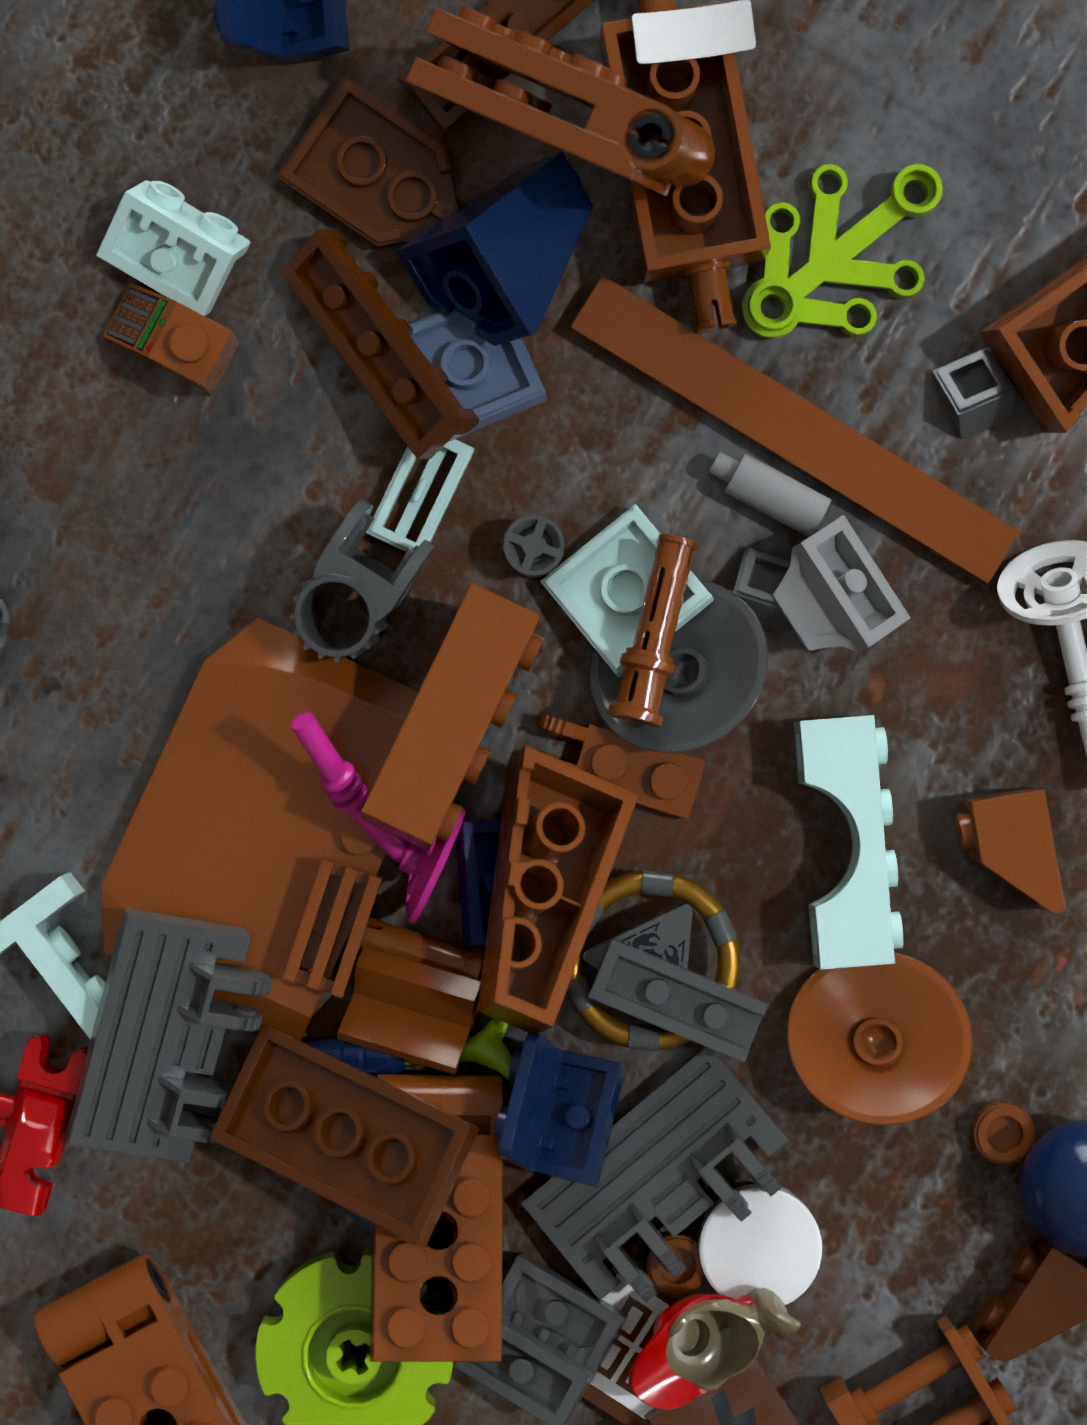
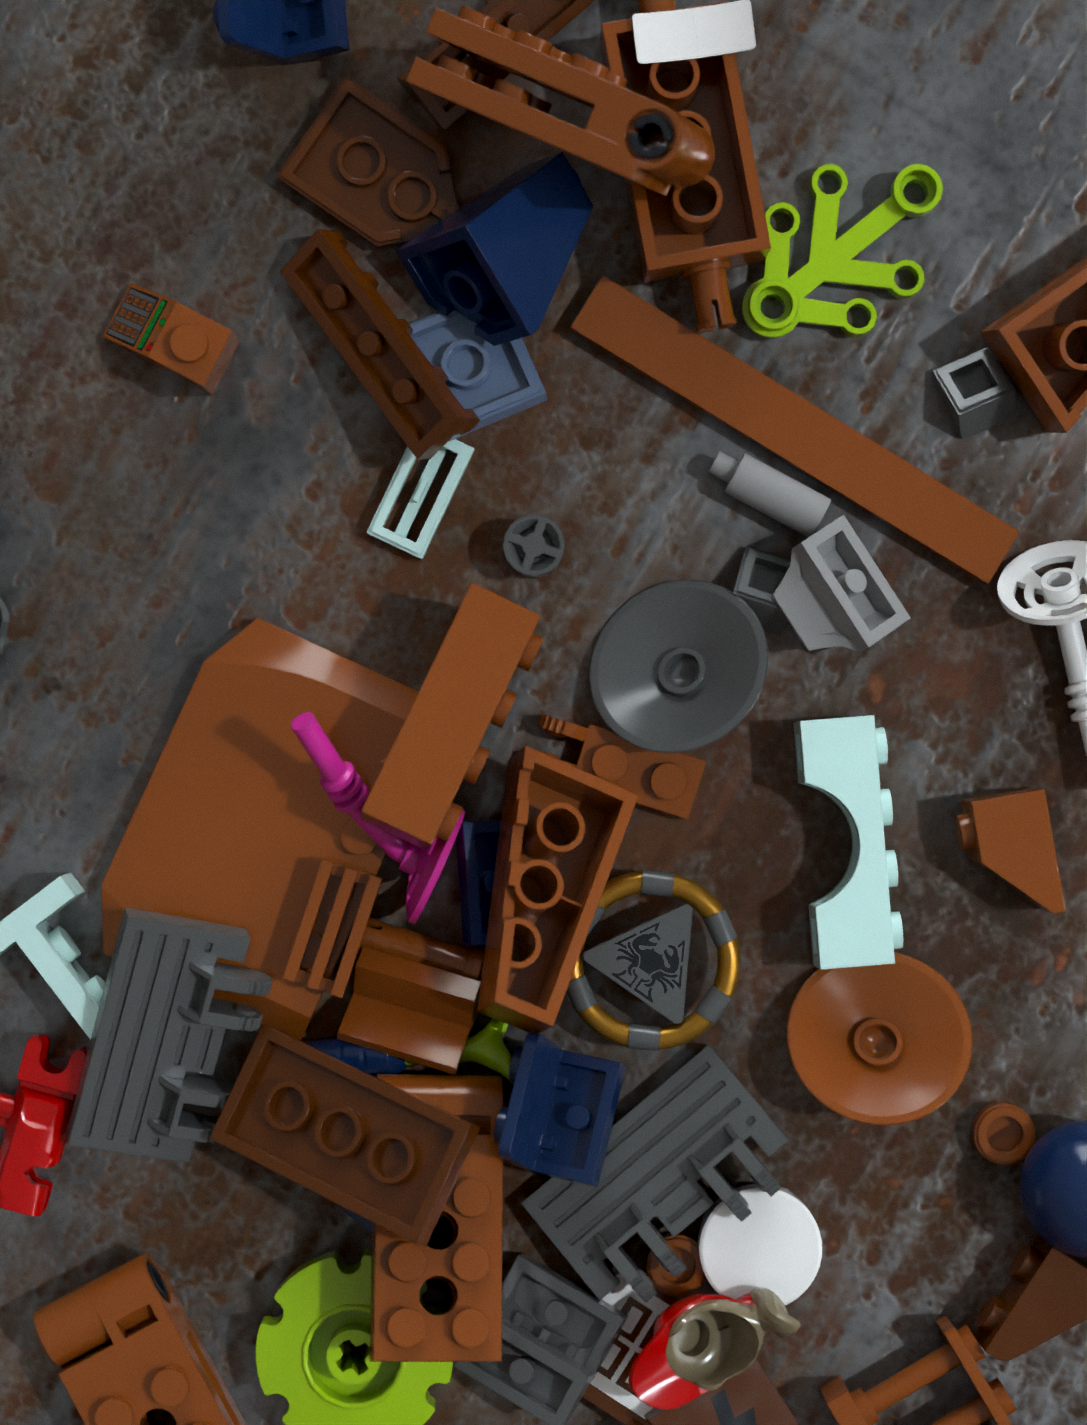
(172, 245): light aqua bracket -> none
(376, 583): dark grey piece -> none
(607, 583): light aqua tile -> none
(648, 660): dark orange pin -> none
(678, 1000): dark grey hinge -> none

